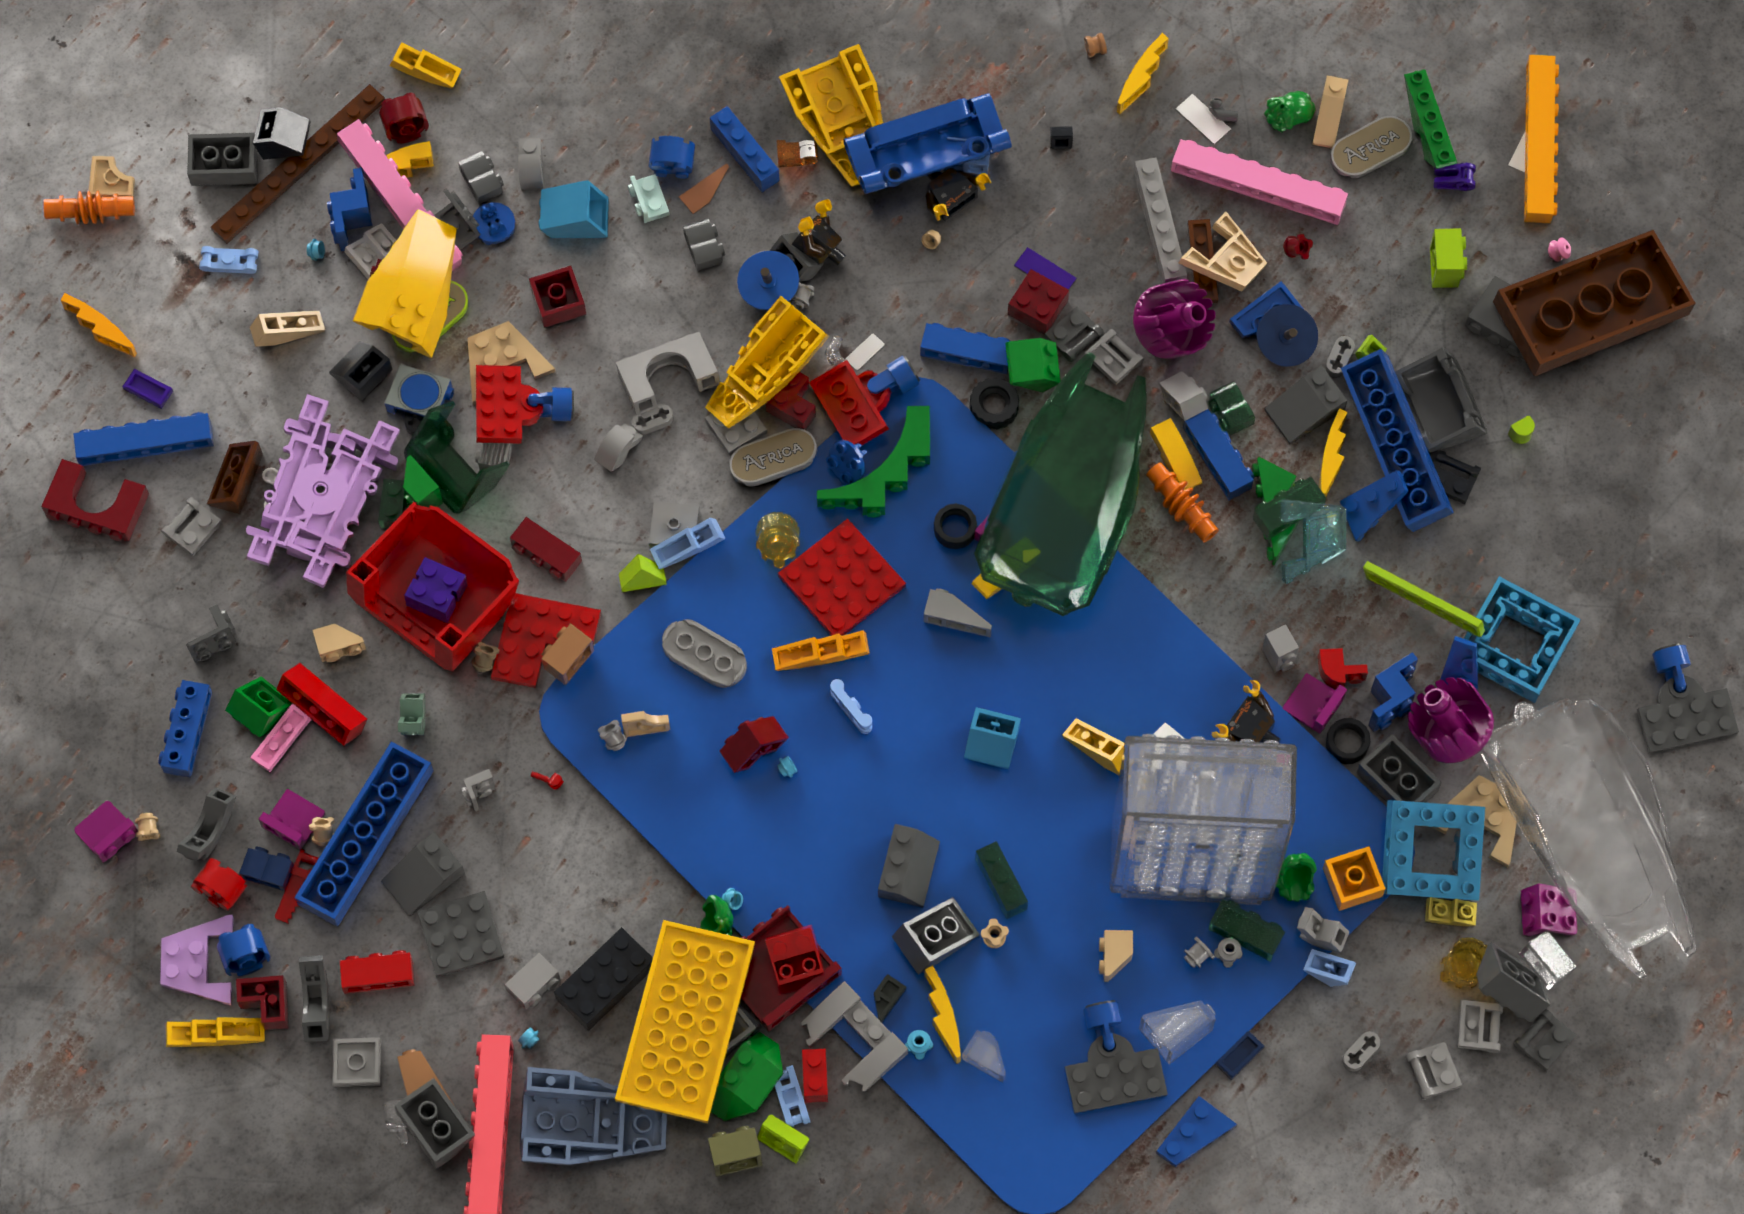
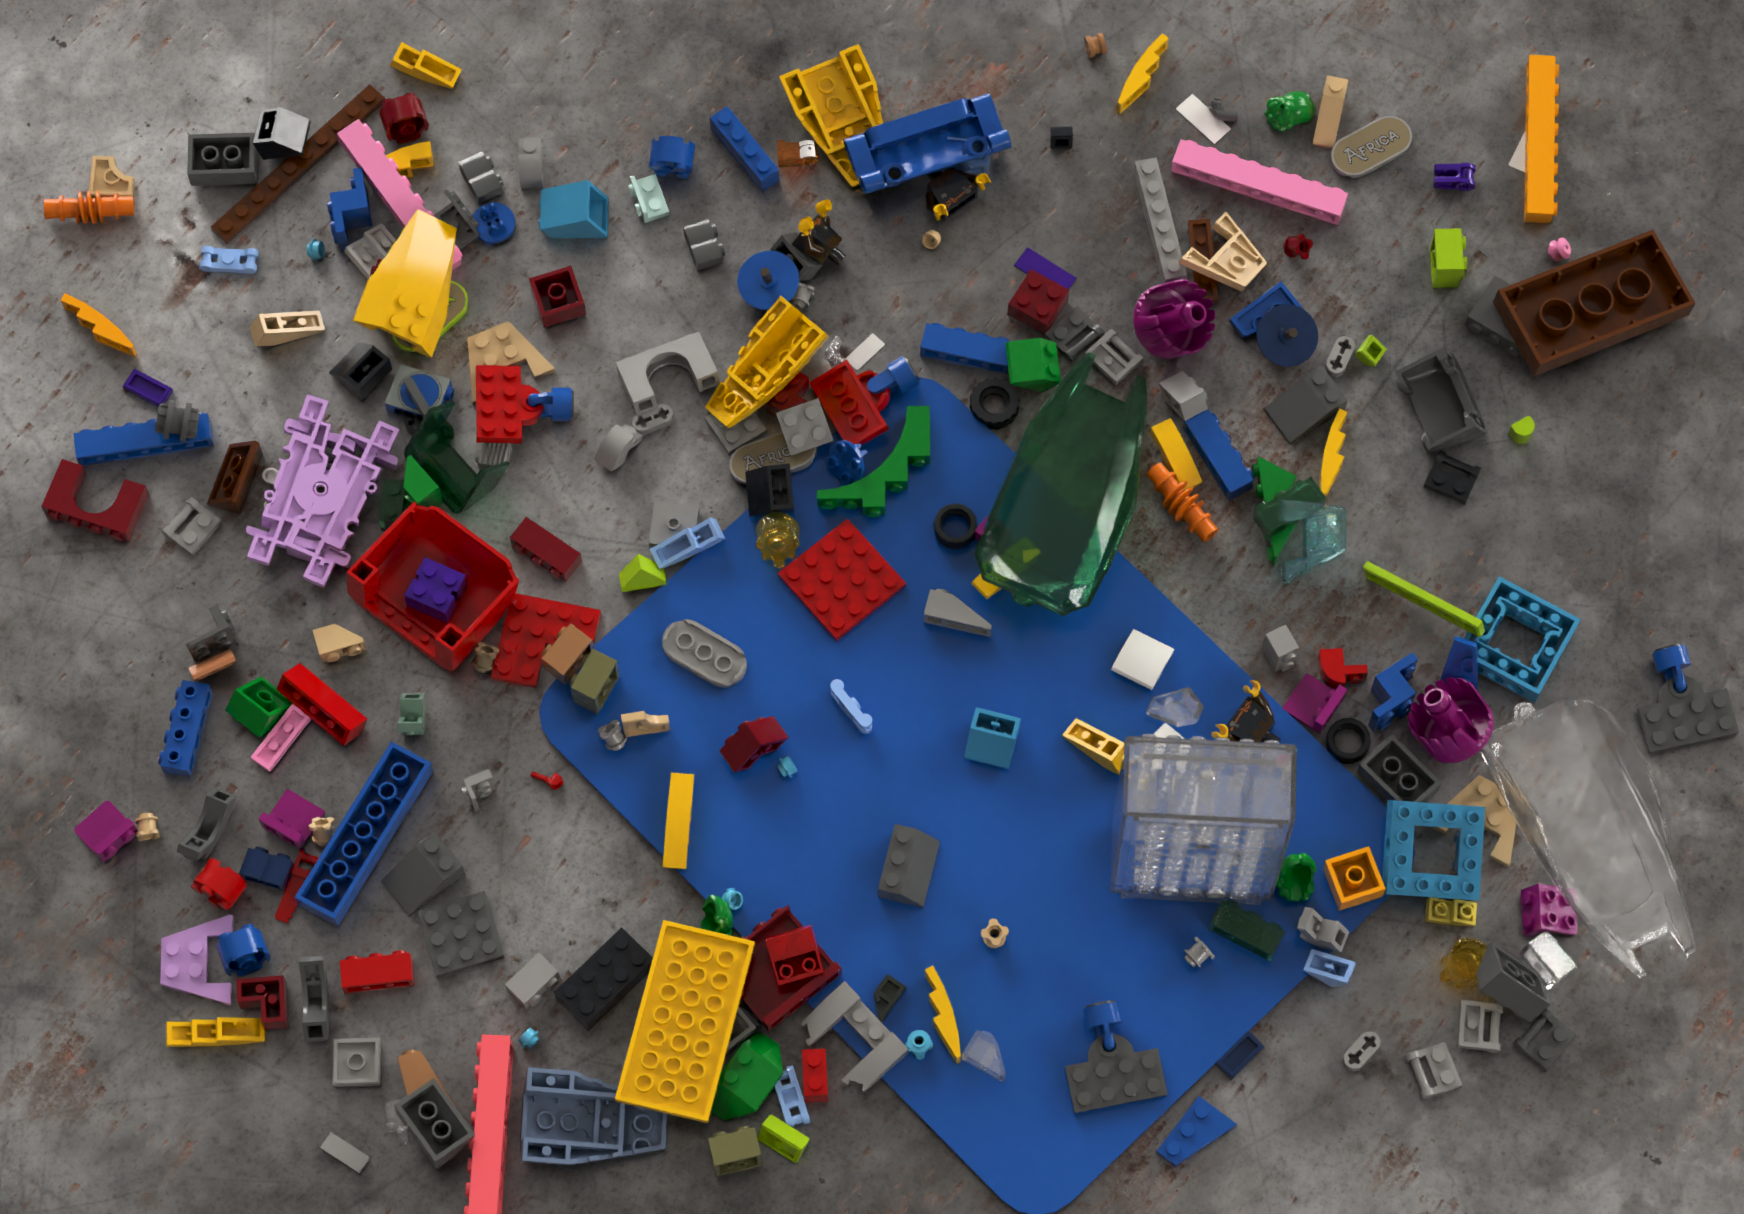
(177, 420): none -> dark grey piece
(212, 665): none -> nougat slope
(345, 1152): none -> light grey piece
(416, 396): none -> dark grey tile
(594, 680): none -> olive brick
(678, 820): none -> yellow slope
(702, 192): nougat sticker -> none
(769, 490): none -> black slope
(804, 426): none -> light grey plate
(820, 651): light orange slope -> none
(935, 935): dark grey slope -> none
(1001, 880): clear green brick -> none
(1117, 952): tan slope -> none
(1142, 659): none -> white slope
(1176, 707): none -> clear slope
(1177, 1028): clear slope -> none
(1228, 957): light grey brick -> none
(1232, 408): clear green brick -> none
(1372, 502): blue wing -> none
(1397, 438): blue brick -> none
(1428, 120): green slope -> none

